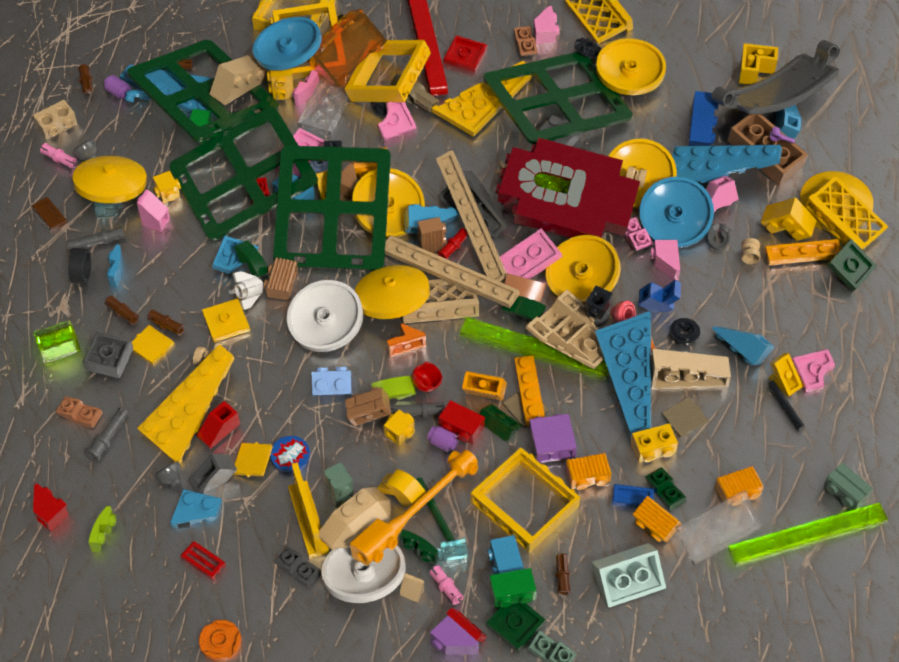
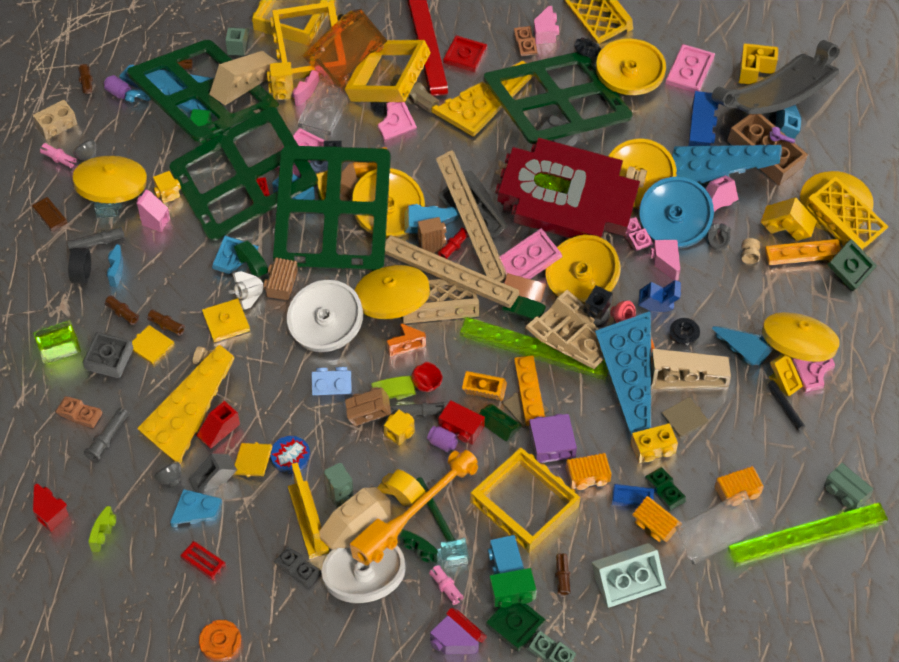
(236, 40): none -> sand green slope
(287, 43): dark azure dish -> none
(412, 587): tan slope -> none
(690, 68): none -> bright pink tile
(800, 336): none -> yellow dish

